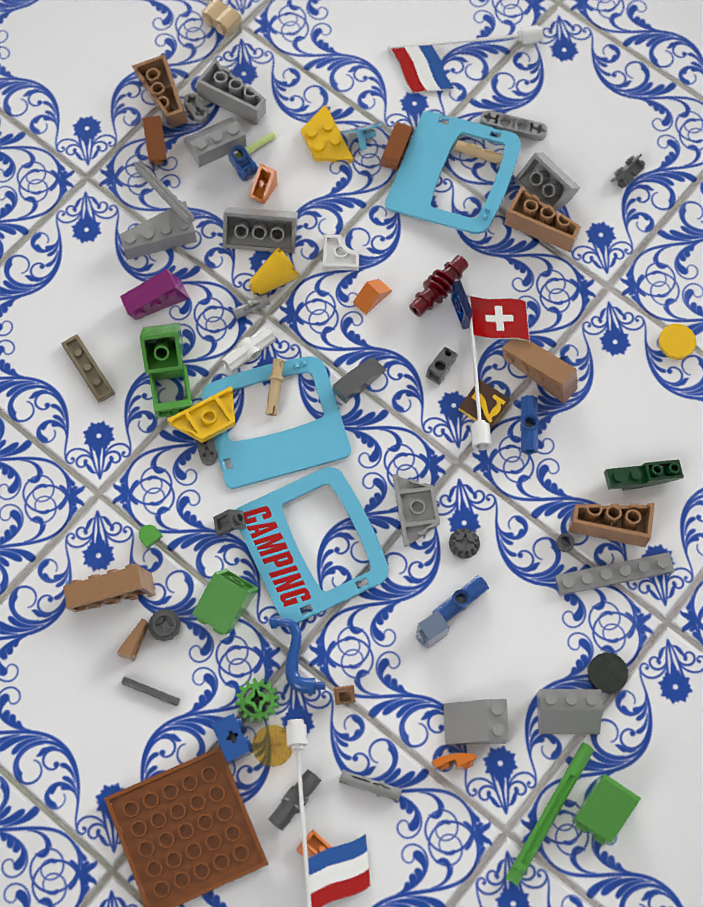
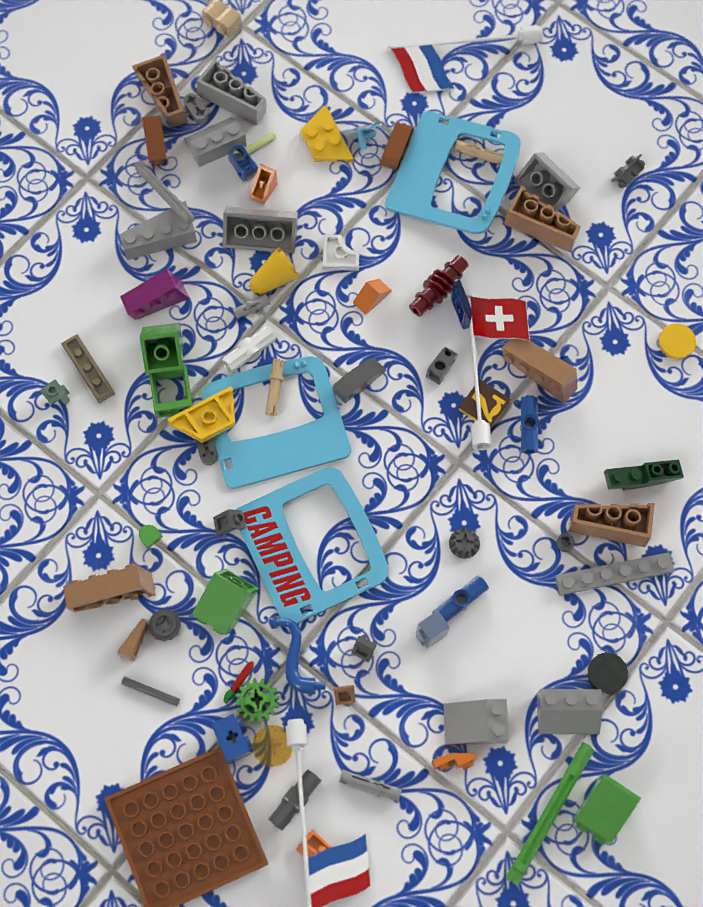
(55, 392): none -> sand green bracket
(238, 682): none -> red piece
(364, 648): none -> dark grey tile
(415, 507): light grey wing -> none
(514, 122): light grey beam -> none

